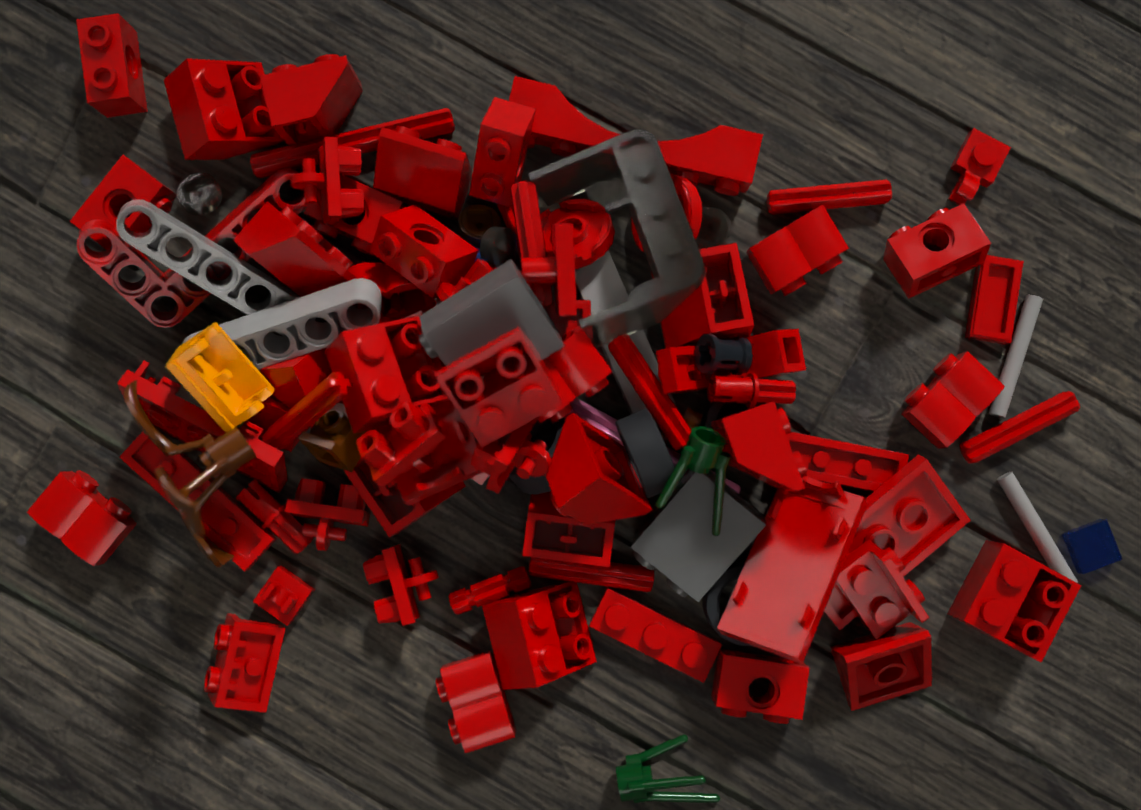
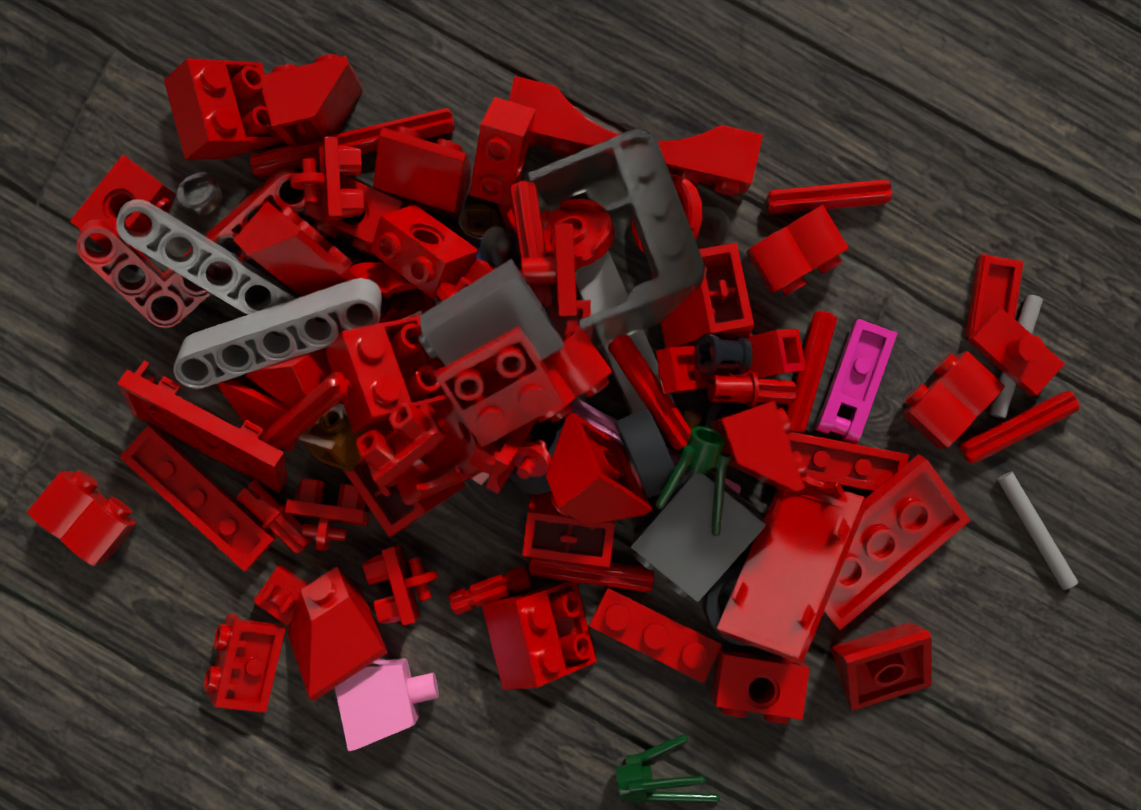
(111, 65): red brick -> none
(220, 377): light orange hinge -> none
(221, 459): reddish brown plant -> none
(333, 633): none -> red slope
(382, 700): none -> bright pink torso
(477, 702): red brick -> none
(807, 381): none -> red axle
(856, 379): none -> dark pink plate
(878, 590): red bracket -> none
(920, 269): red brick -> none
(977, 163): red plate -> none
(1014, 599): red slope -> none
(1016, 351): none -> red tile
(1092, 546): clear blue tile -> none

